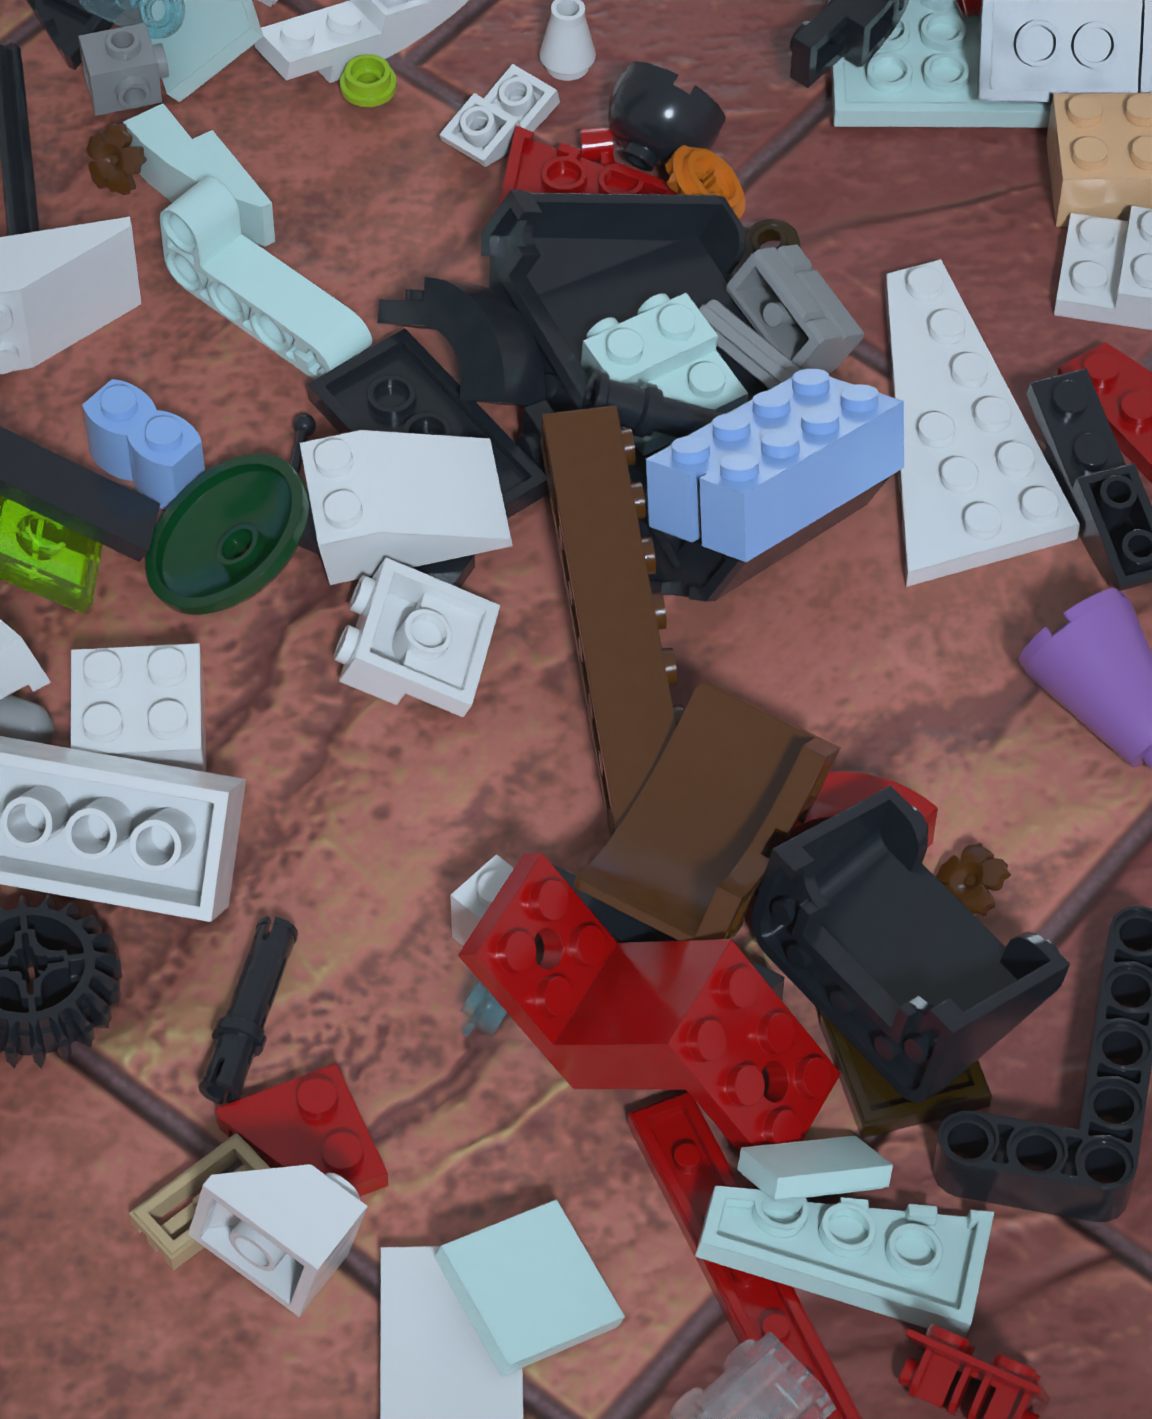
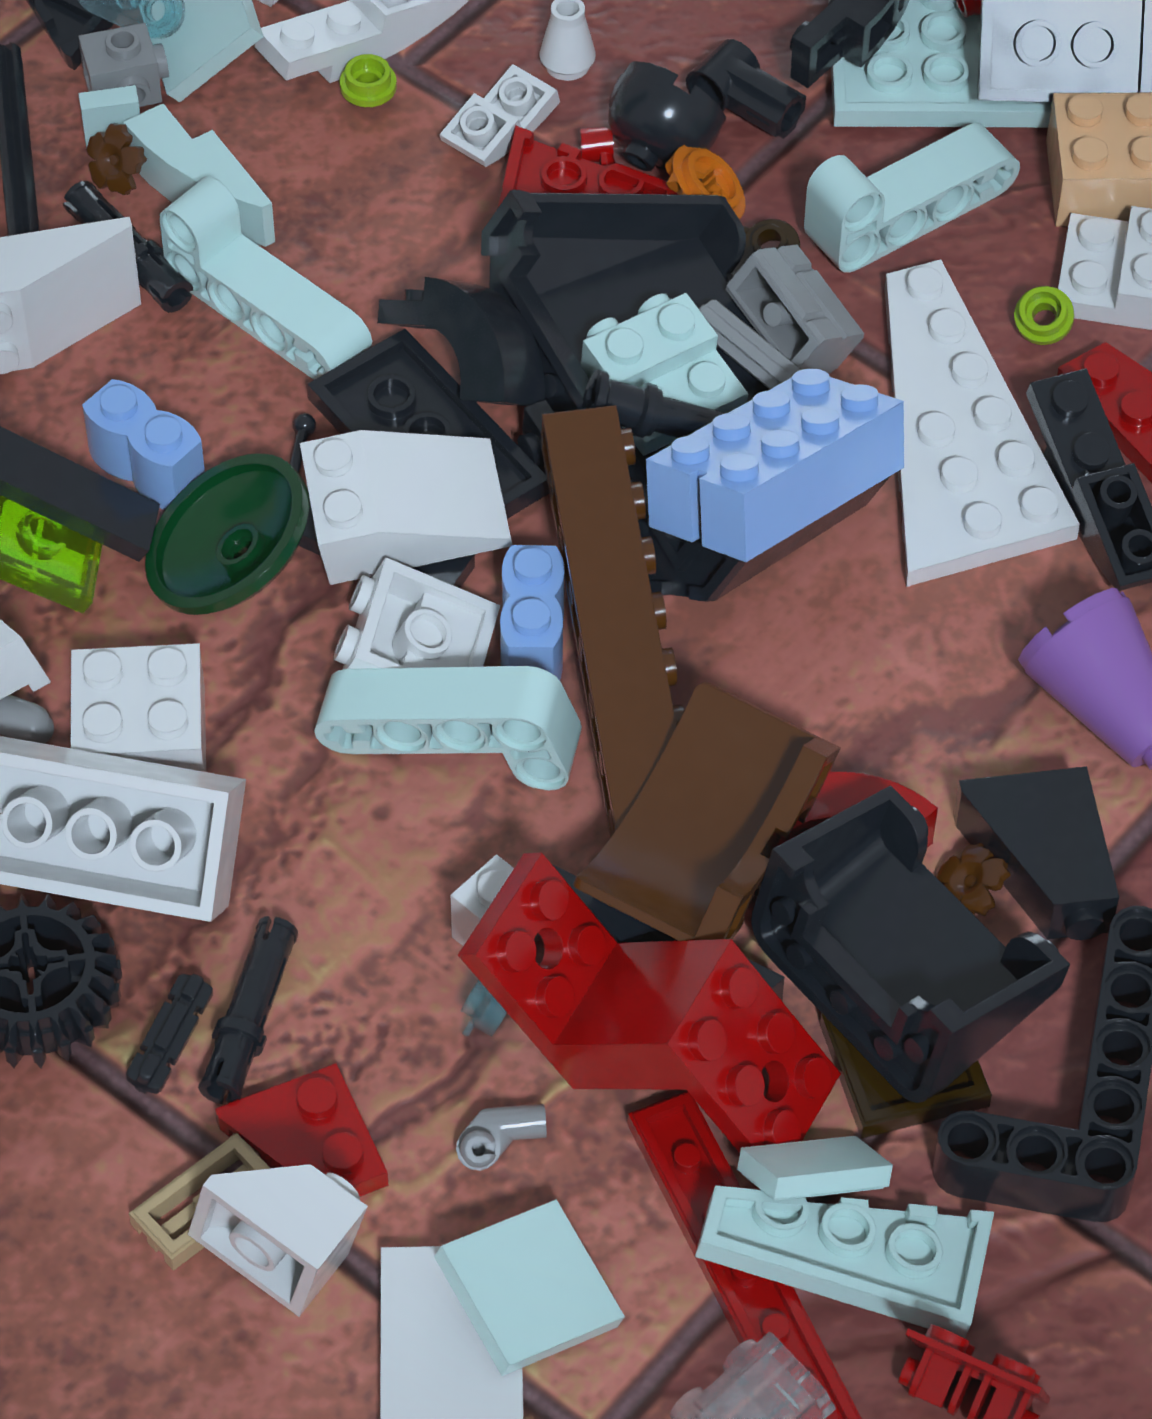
(107, 107): none -> light aqua tile
(153, 270): none -> black pin
(169, 1033): none -> black axle
(455, 711): none -> light aqua beam
(494, 1131): none -> light grey arm
(532, 608): none -> light blue brick
(737, 83): none -> black piece
(868, 217): none -> light aqua beam
(1042, 299): none -> lime plate
(1052, 845): none -> black slope

